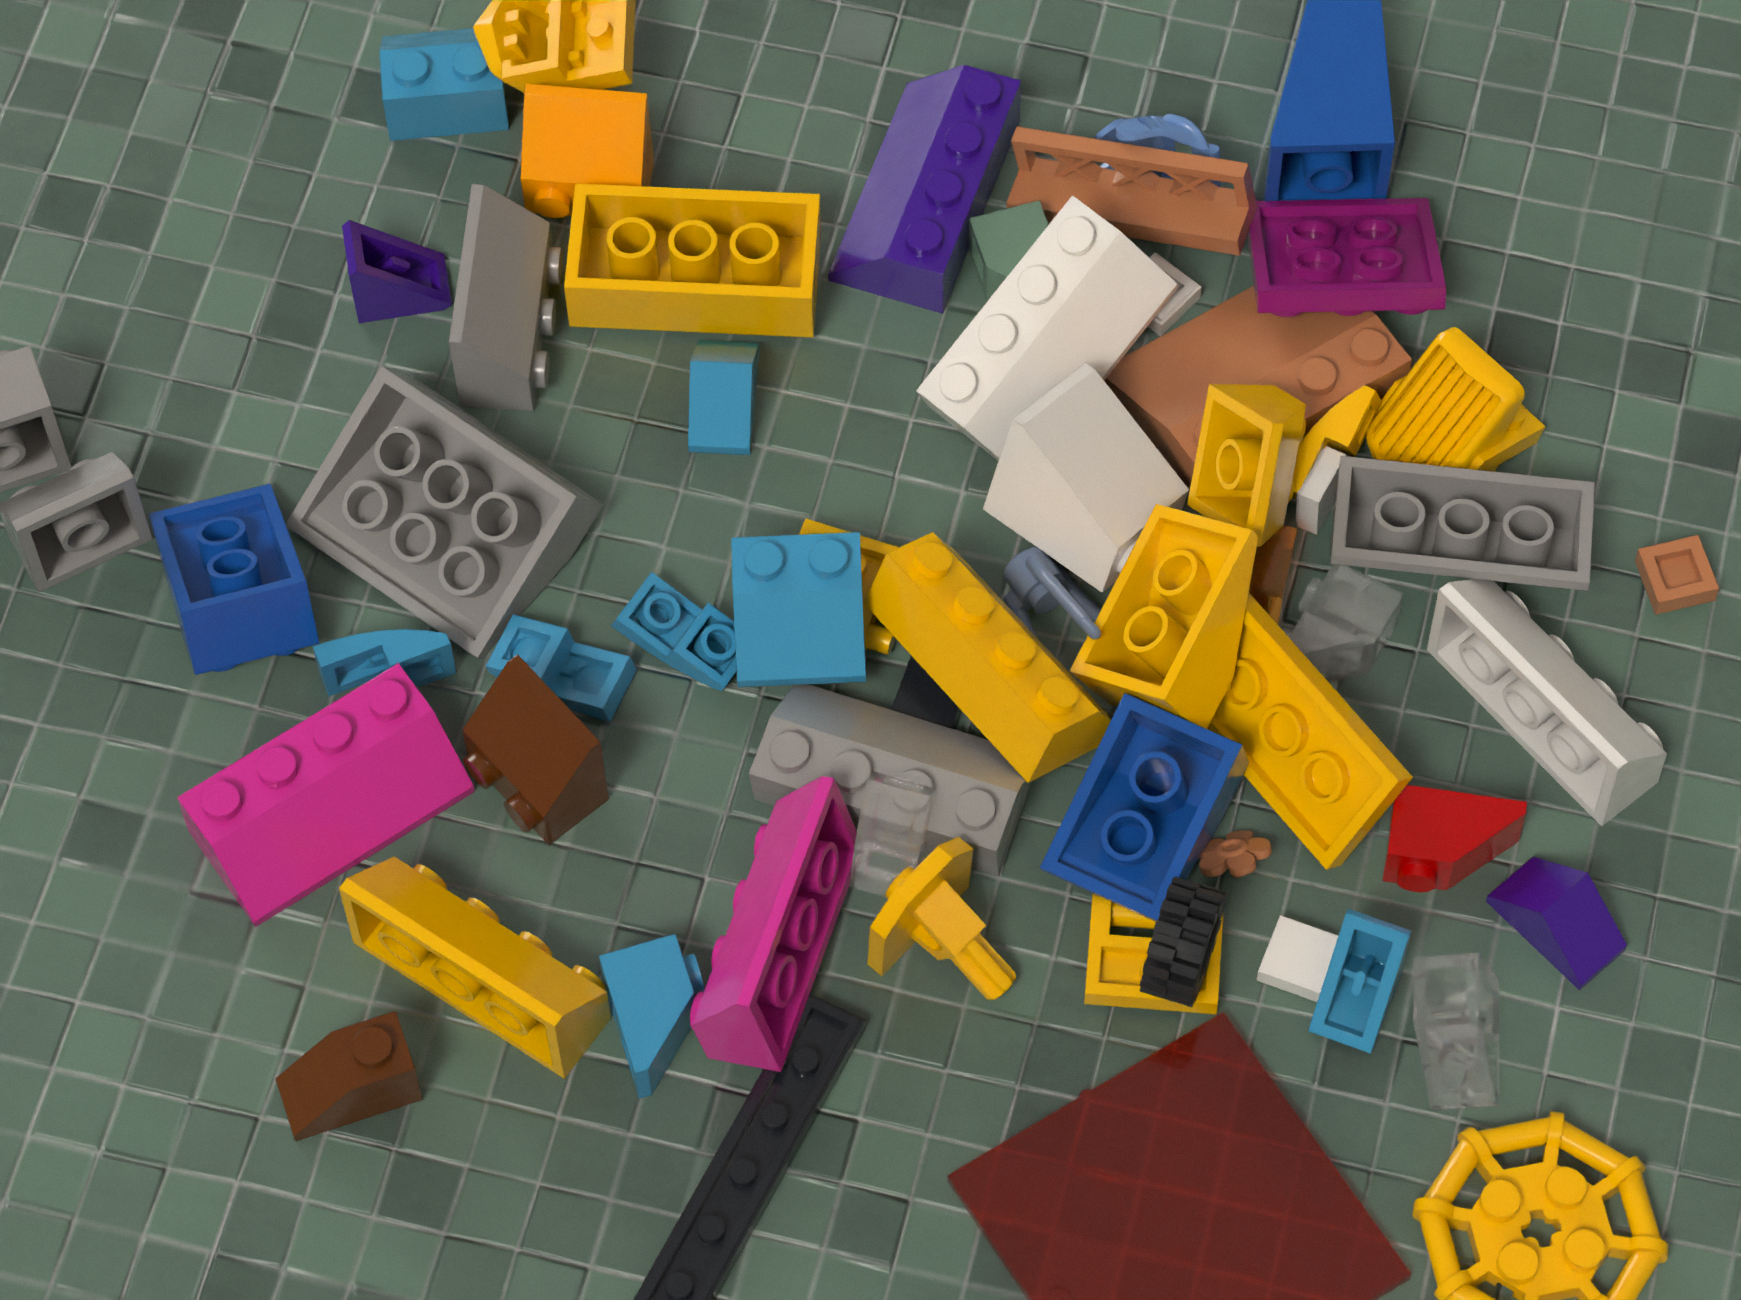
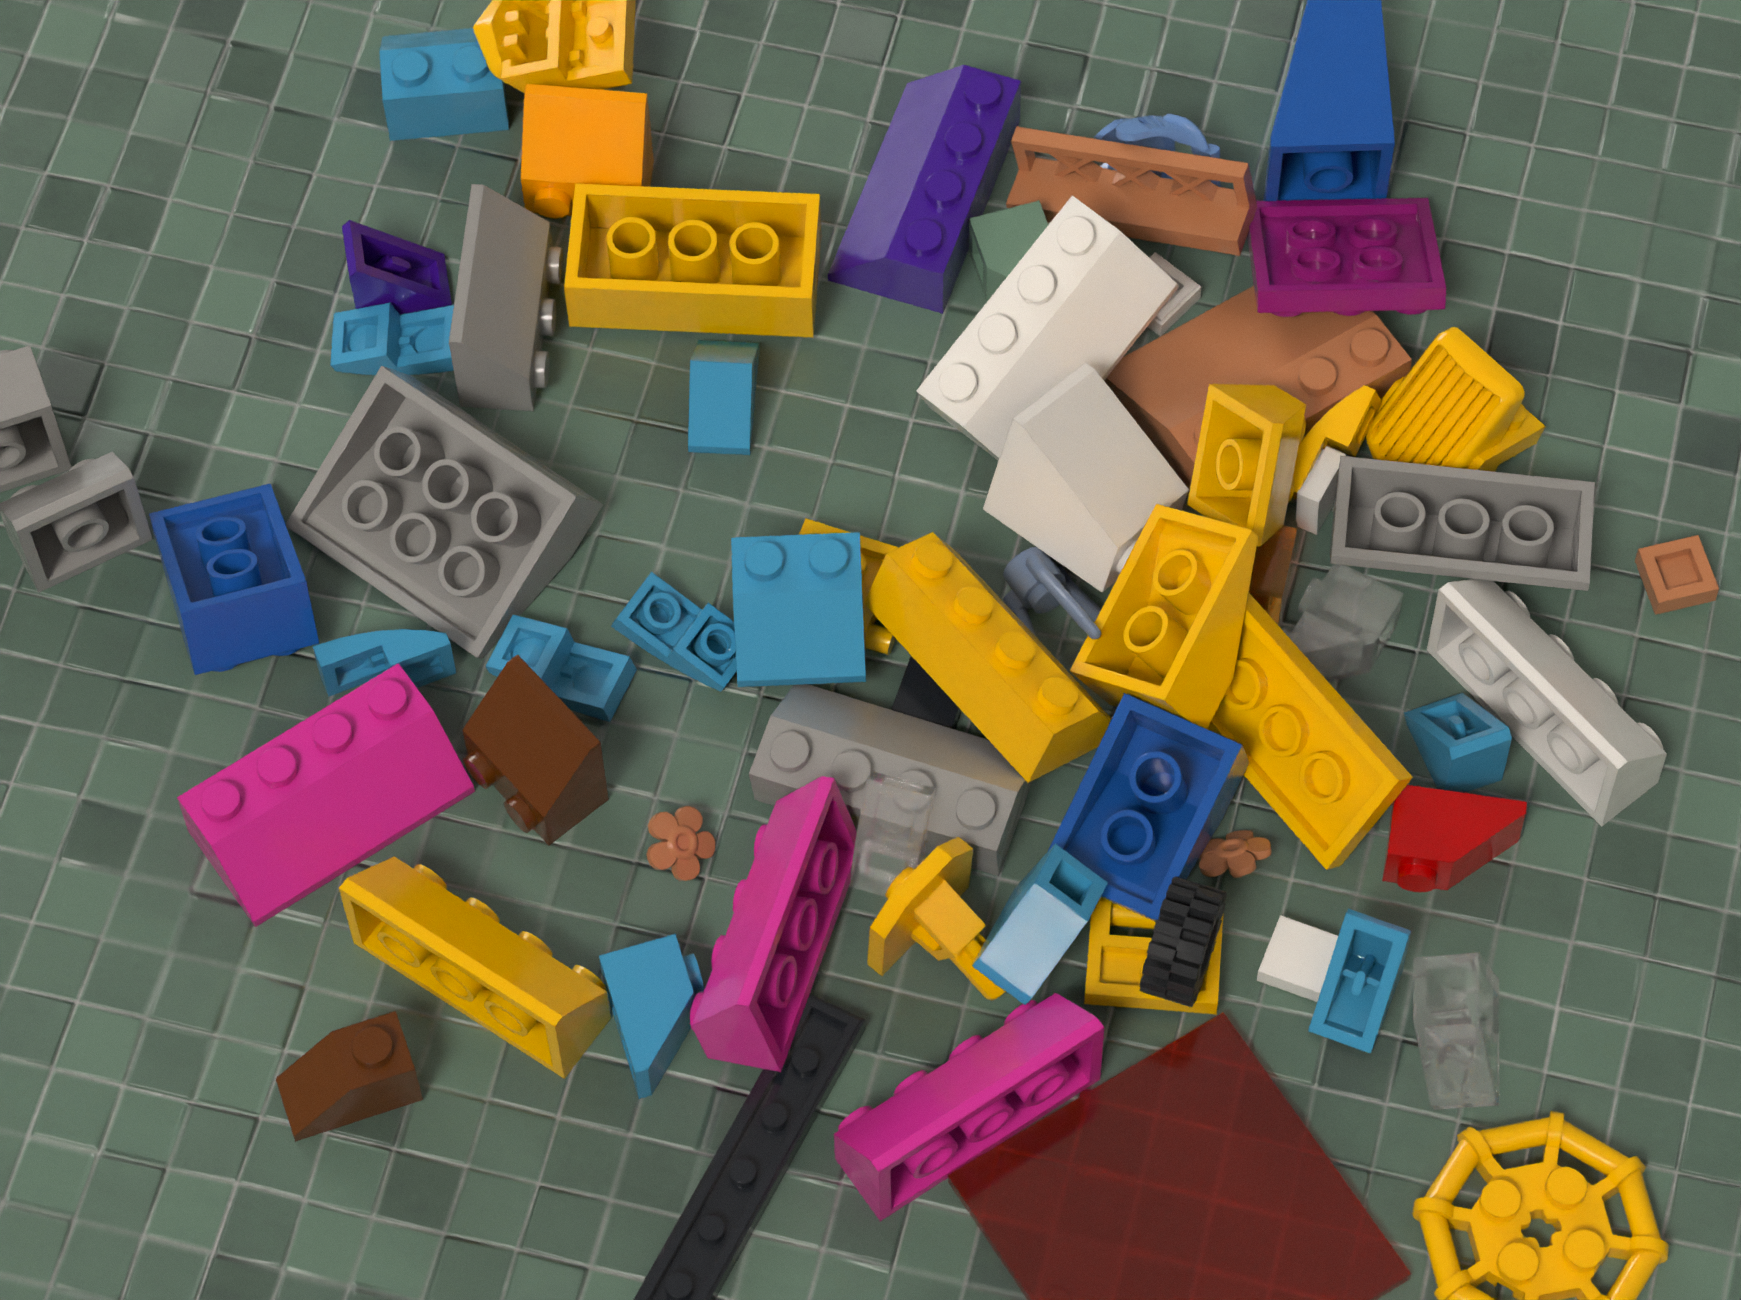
(381, 337): none -> dark azure slope
(680, 842): none -> nougat plant
(970, 1102): none -> dark pink slope
(1039, 923): none -> slope
(1460, 743): none -> dark azure slope
(1560, 918): dark purple slope -> none

